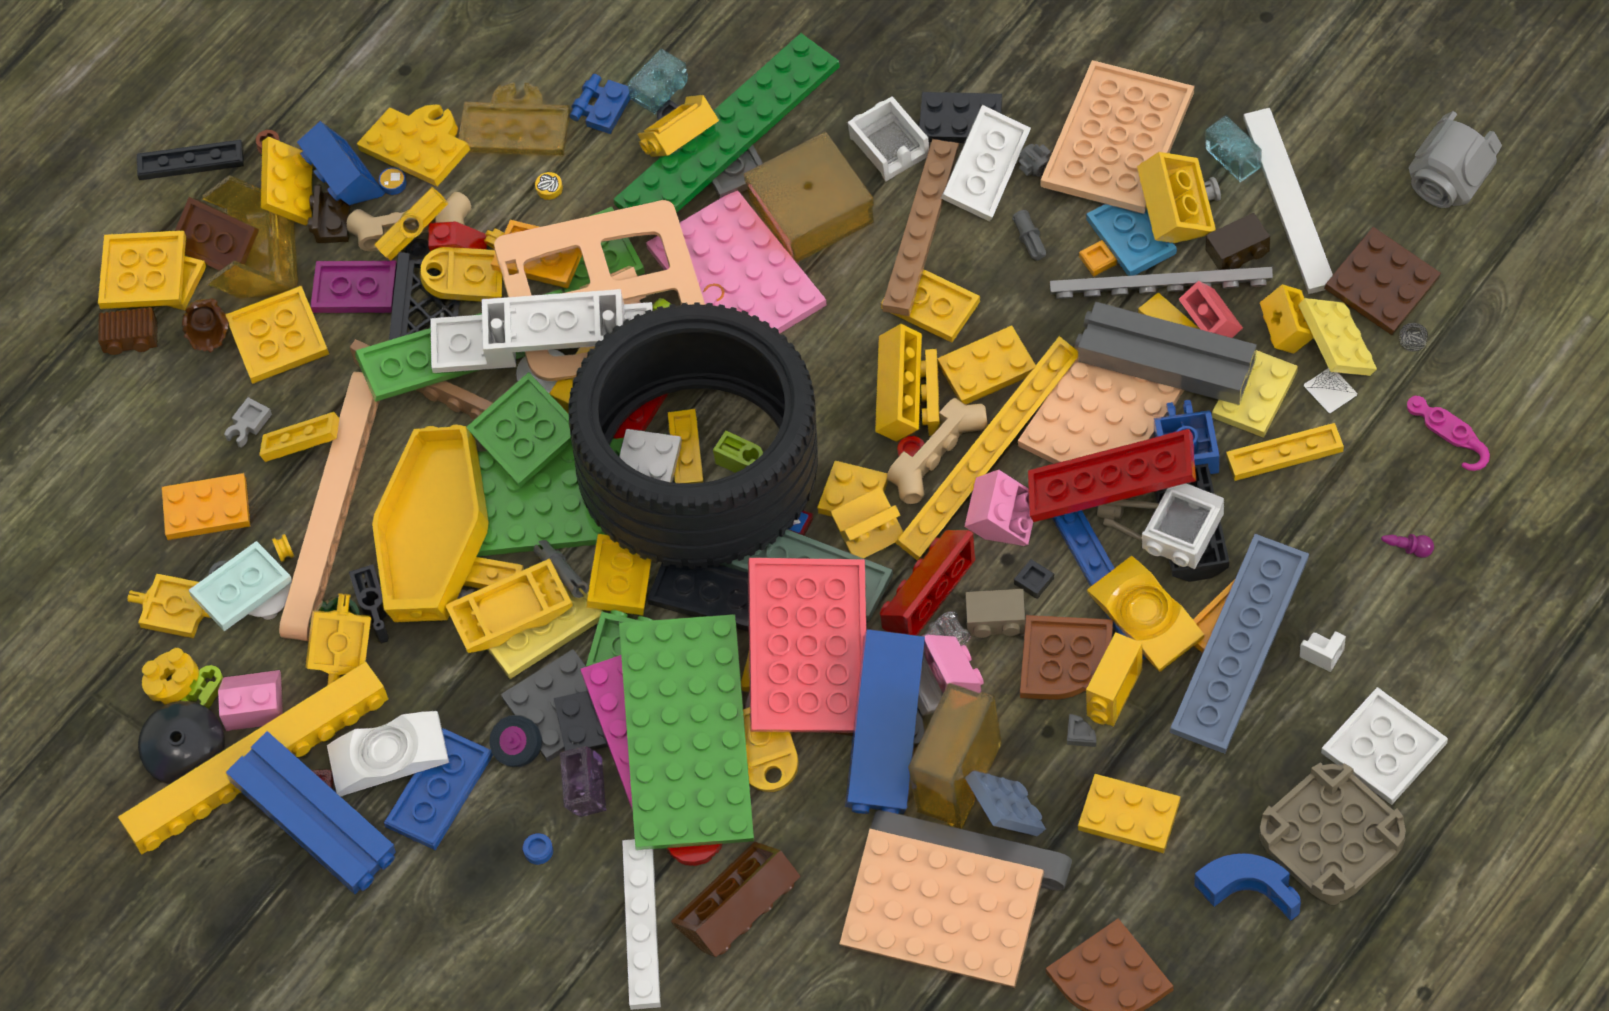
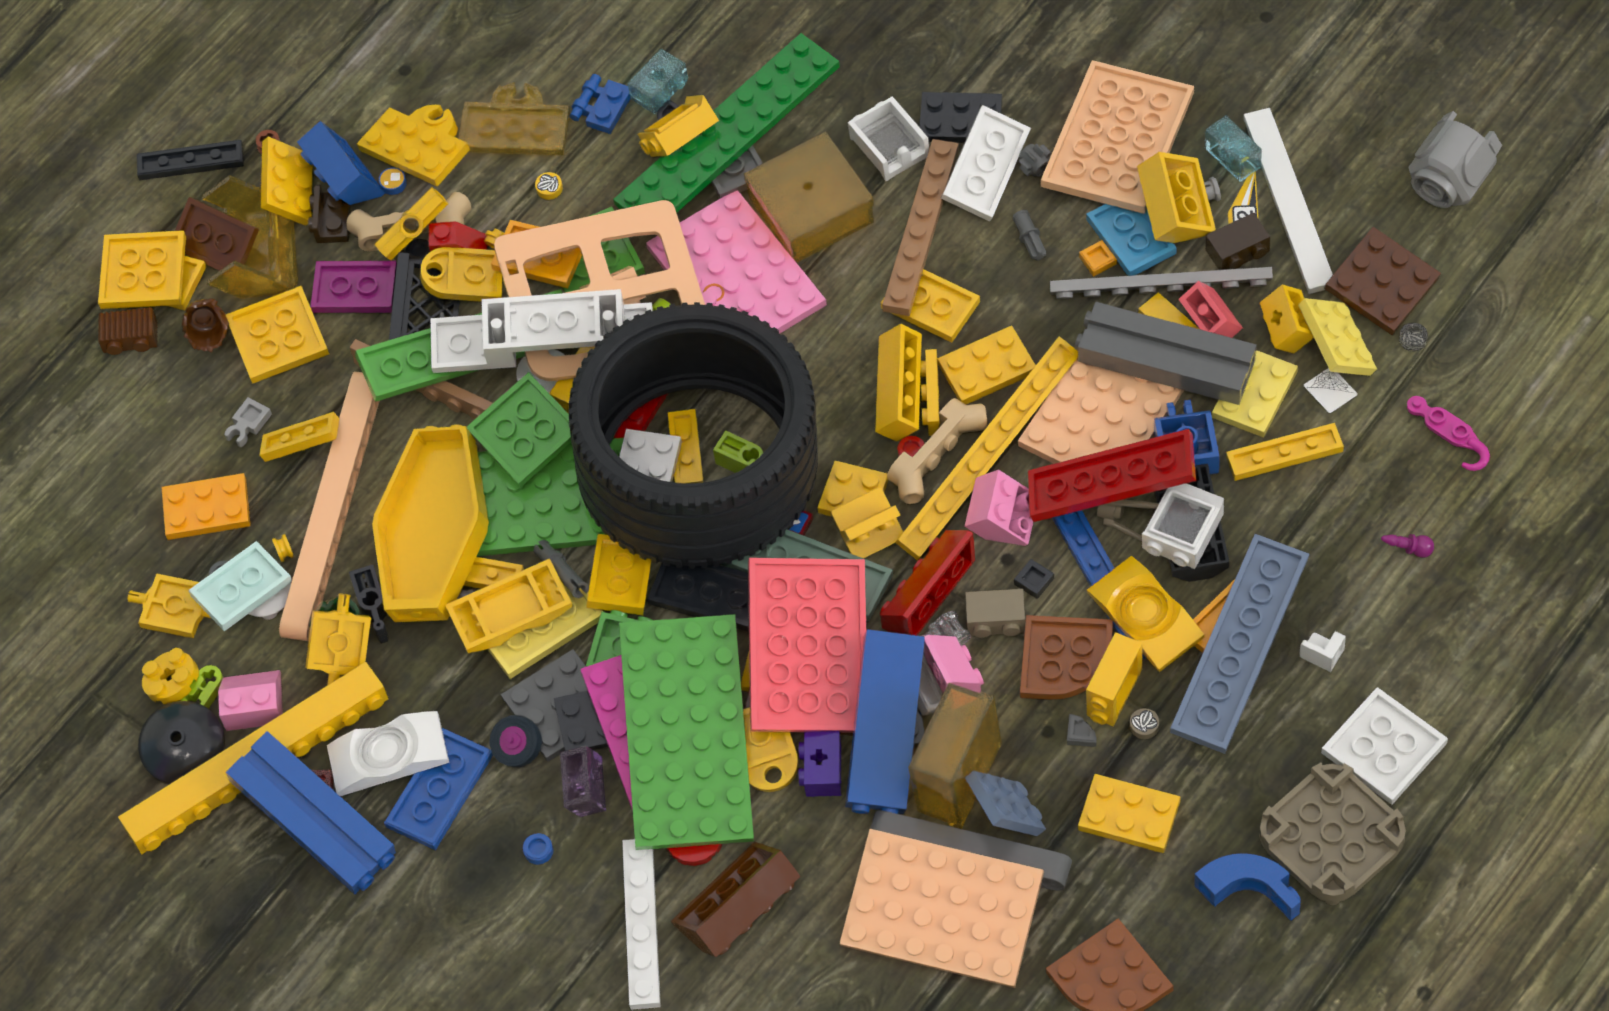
(824, 778): none -> dark purple brick
(1144, 723): none -> tile
(1245, 201): none -> sticker

